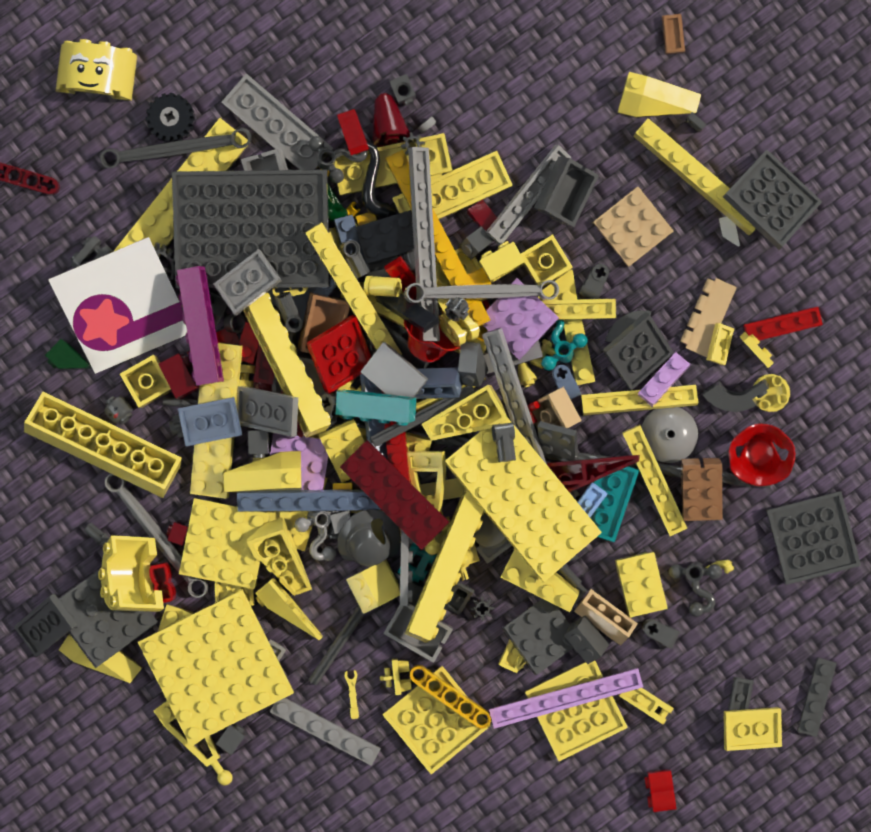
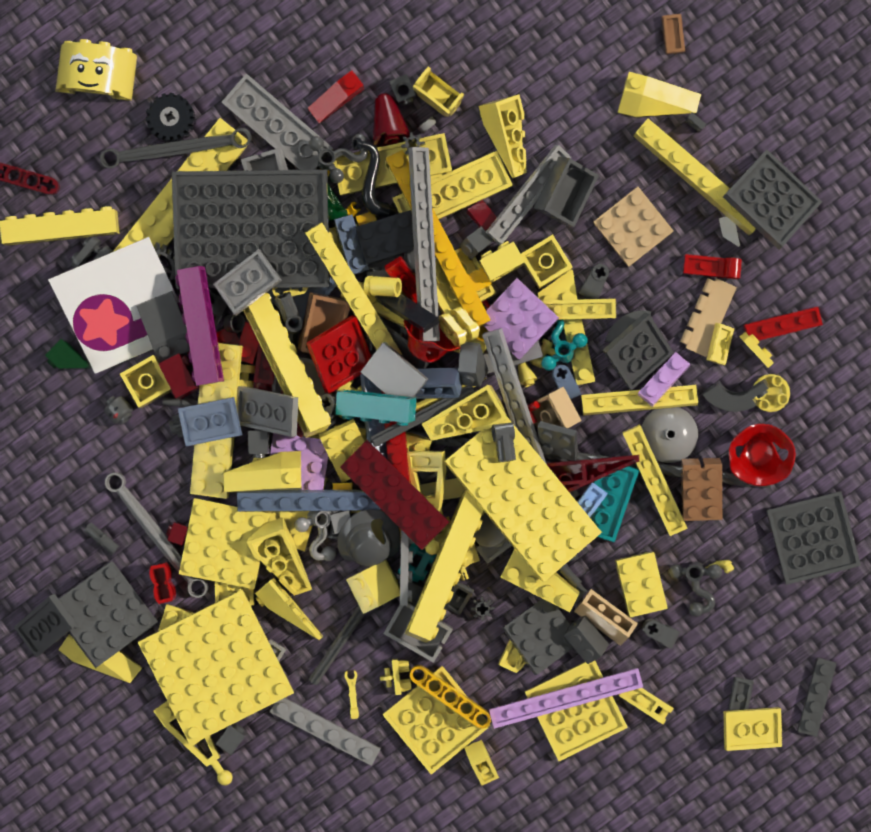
(59, 227): none -> light yellow brick
(102, 444): light yellow brick -> none
(126, 574): light yellow cylinder -> none
(164, 326): none -> dark grey slope
(336, 96): none -> red slope
(352, 132): red tile -> none
(354, 260): dark grey piece -> none
(437, 93): none -> light yellow piece
(457, 309): dark grey gear -> none
(481, 762): none -> light yellow slope
(482, 291): light grey piece -> none
(504, 125): none -> light yellow wedge
(661, 790): red brick -> none
(712, 266): none -> red plate

